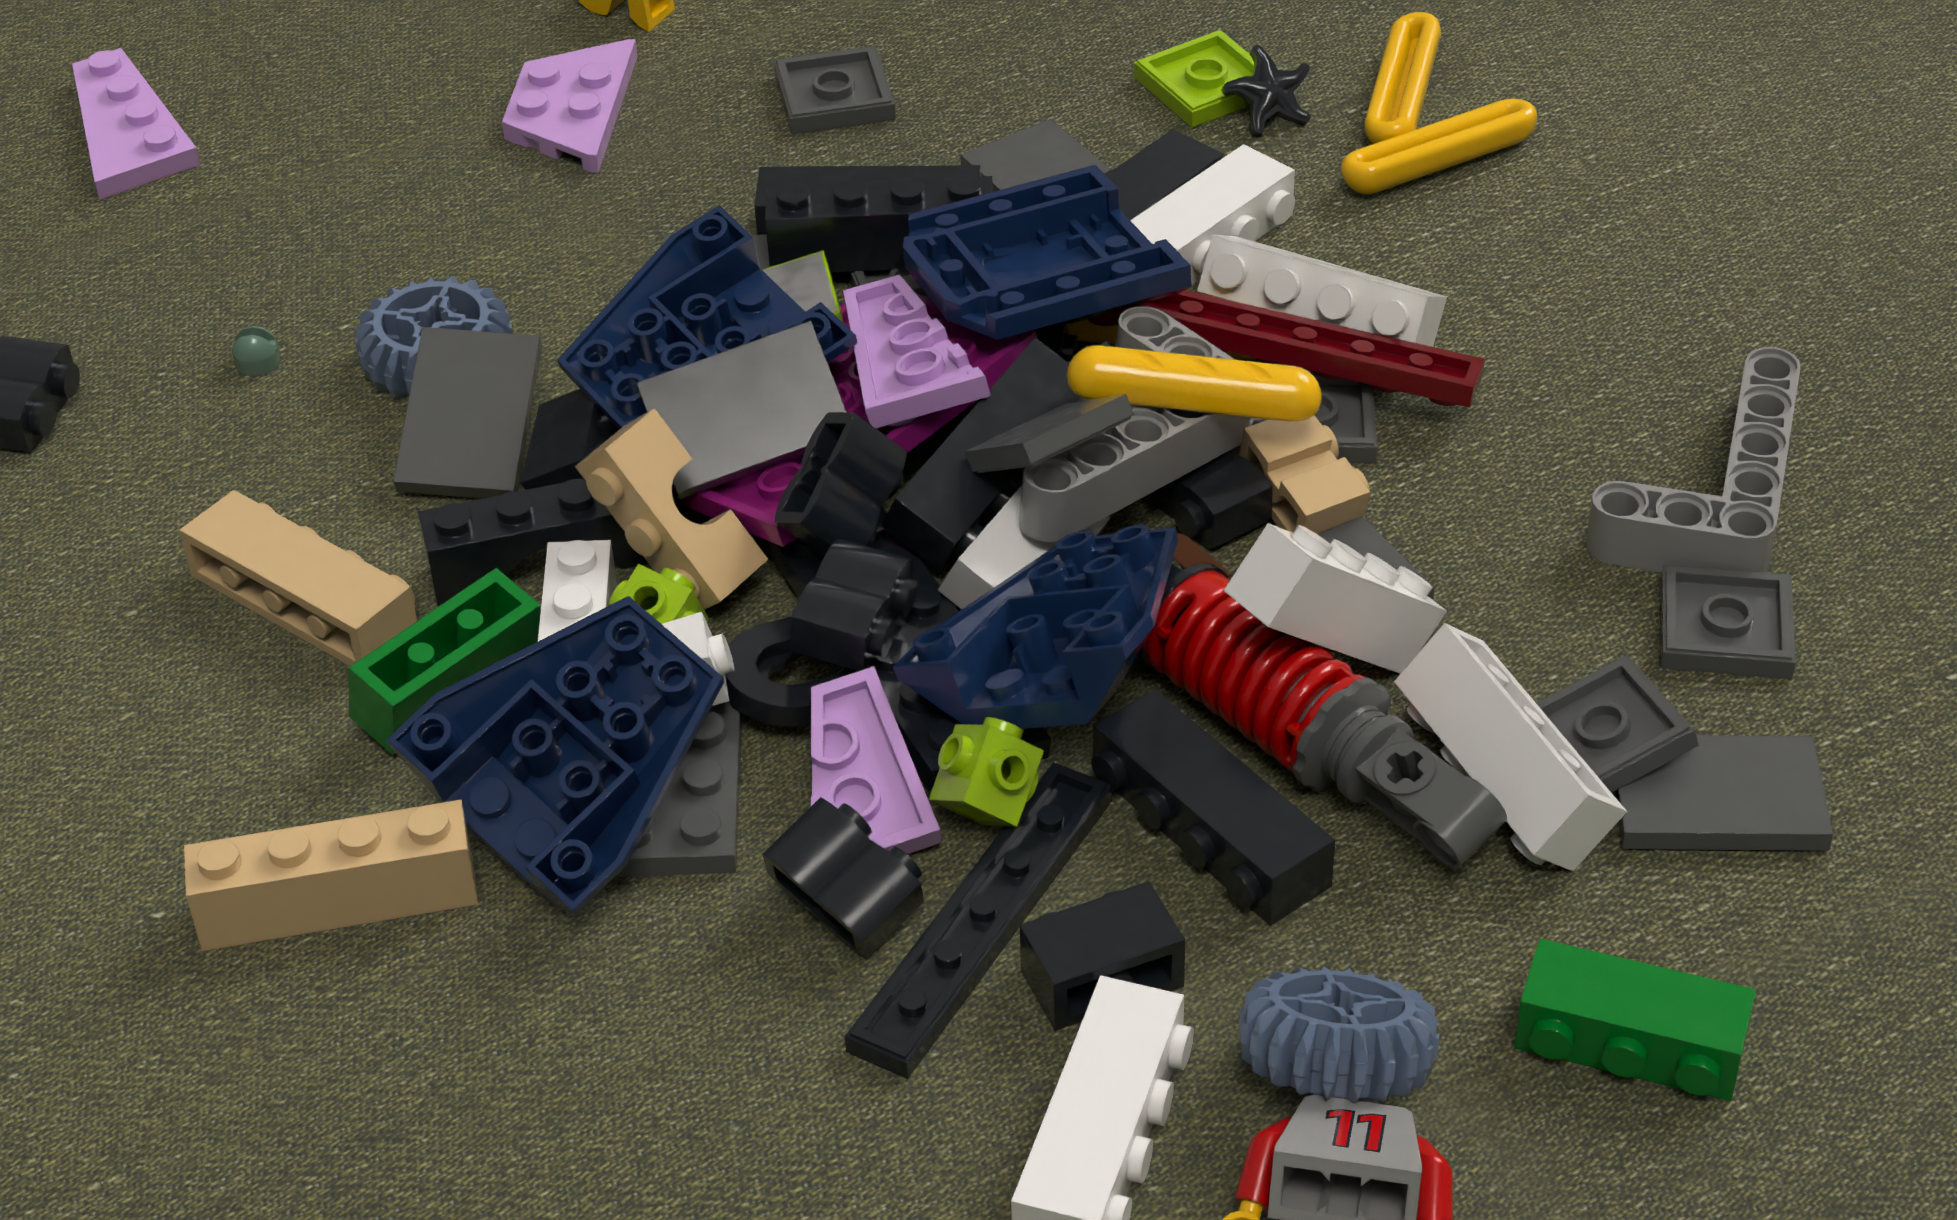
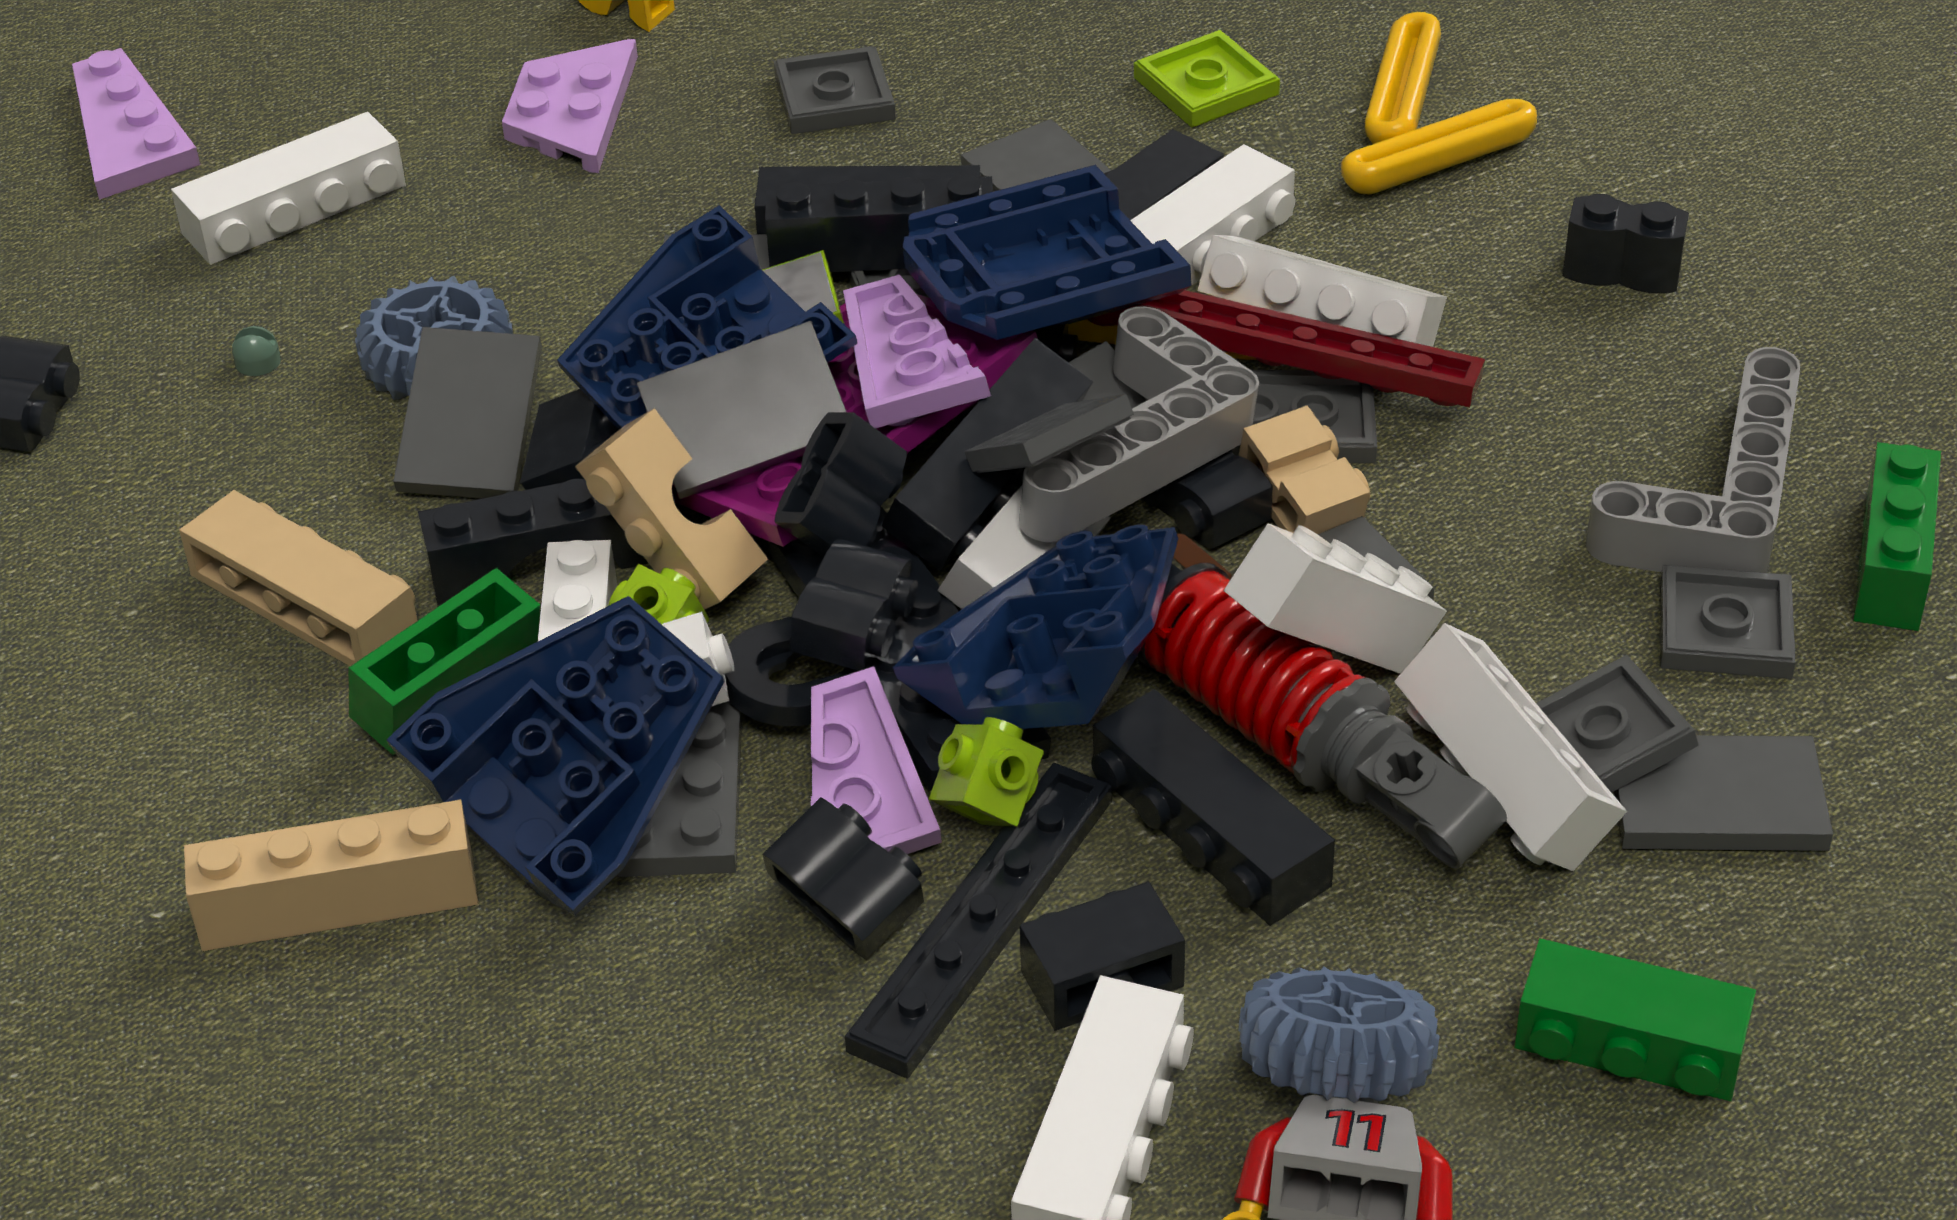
(288, 187): none -> white brick
(1195, 383): yellow piece -> none
(1269, 91): black animal -> none
(1625, 244): none -> black brick
(1898, 536): none -> green brick

